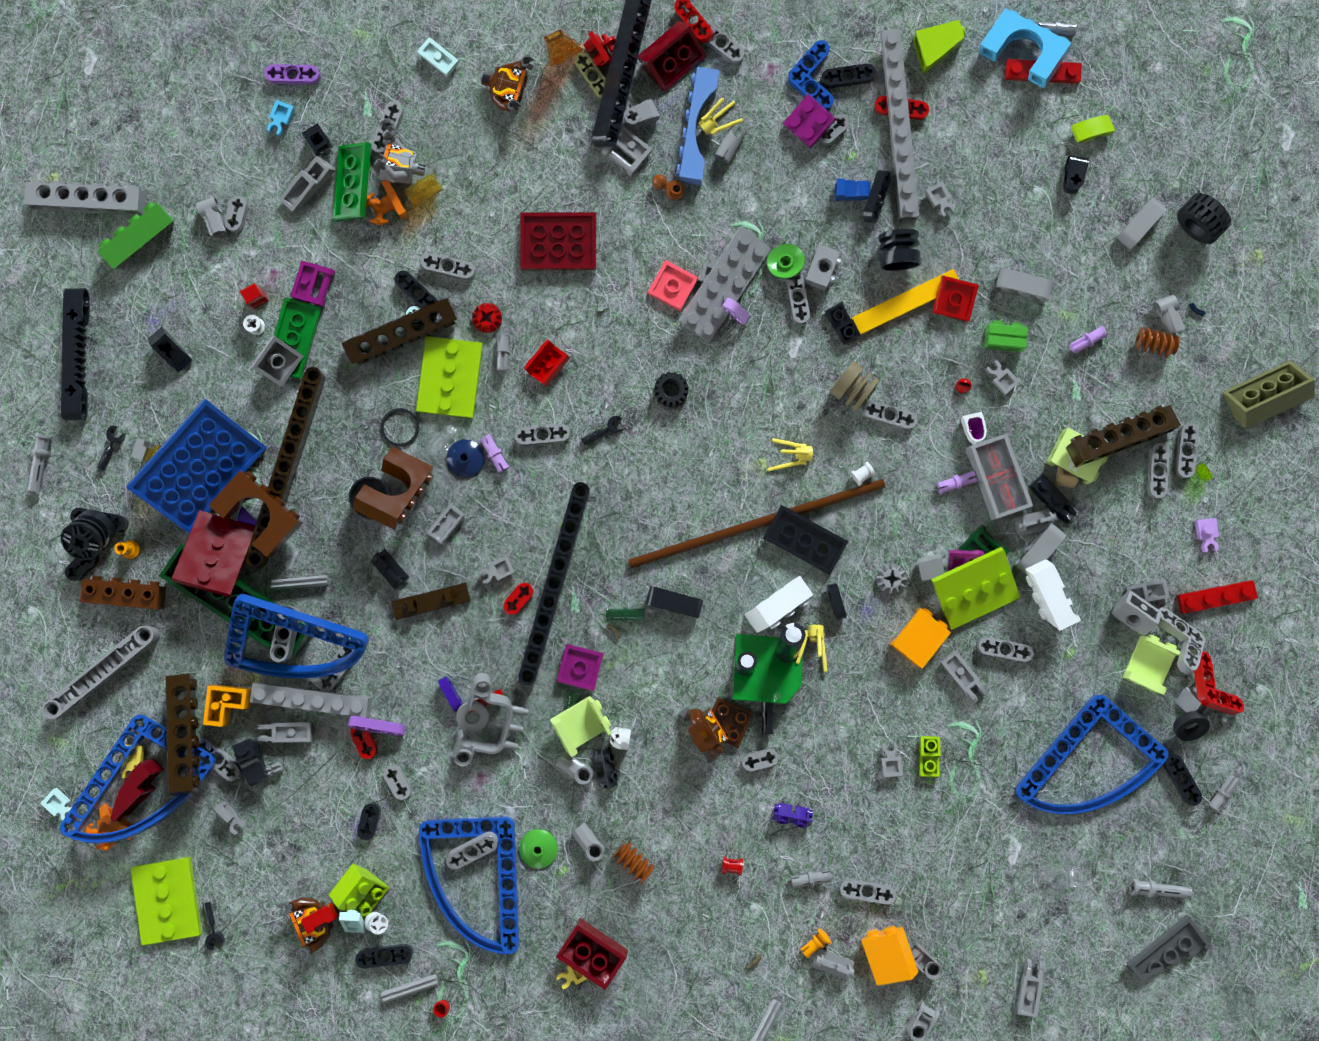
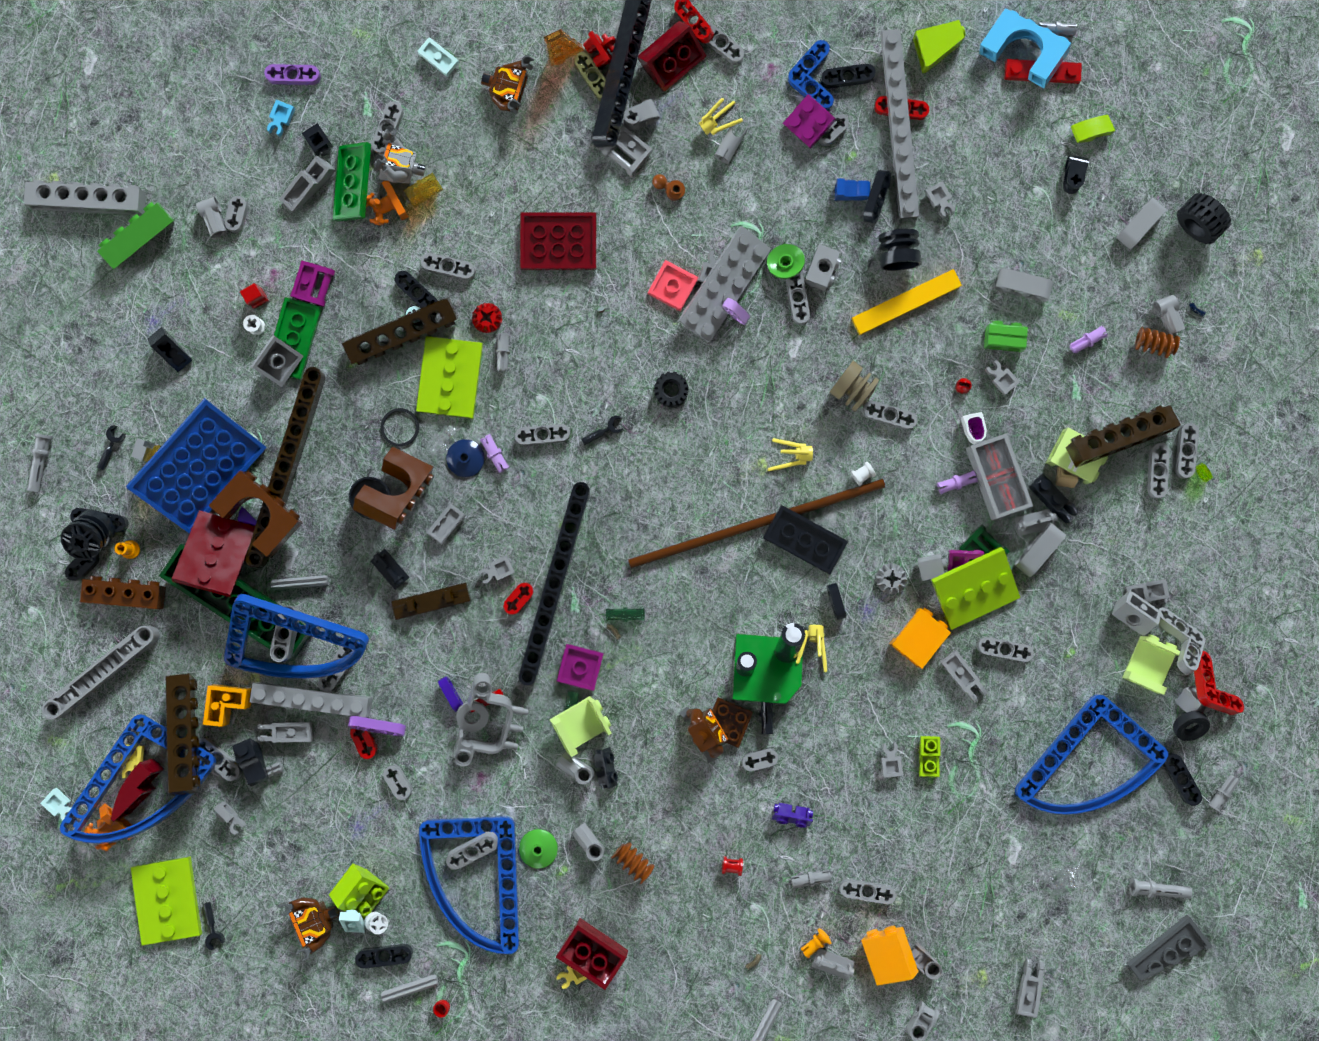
(76, 305): black gear -> none
(324, 914): red piece -> none
(364, 819): black beam -> none
(546, 363): red bracket -> none
(620, 738): white rock -> none
(674, 602): black beam -> none
(705, 88): medium blue arch -> none
(779, 605): white wedge -> none
(841, 323): black slope -> none
(955, 298): red tile -> none
(1050, 595): white wedge -> none
(1207, 530): lavender plate -> none
(1217, 596): red plate -> none
(1269, 394): olive slope -> none

